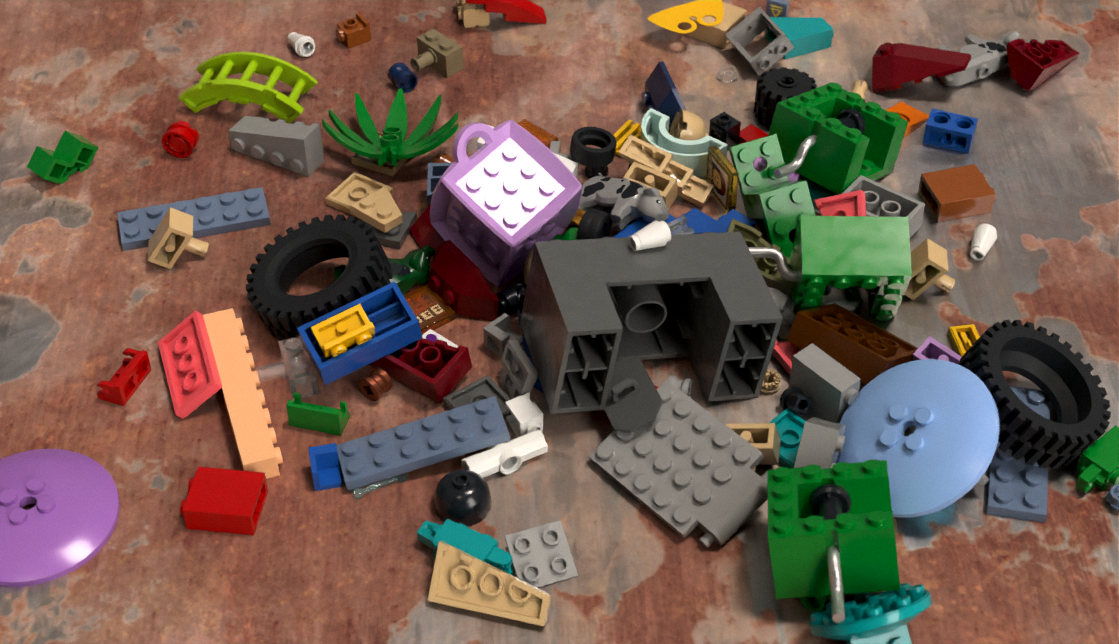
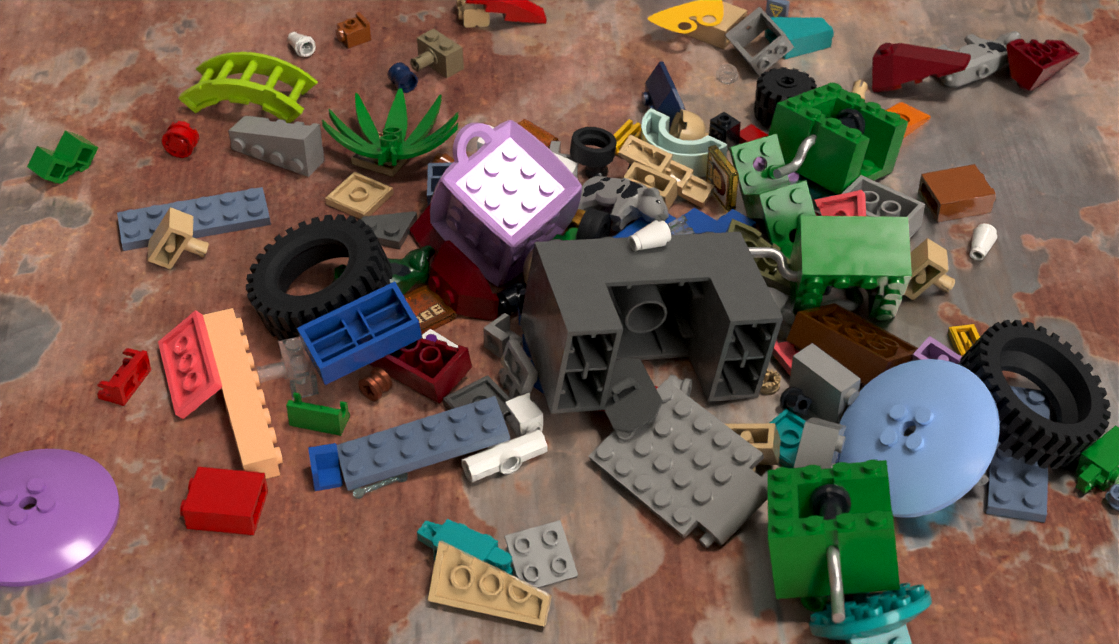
(343, 331): yellow bracket -> none
(378, 210): tan wing -> none
(462, 497): black cylinder -> none
(950, 130): blue brick -> none

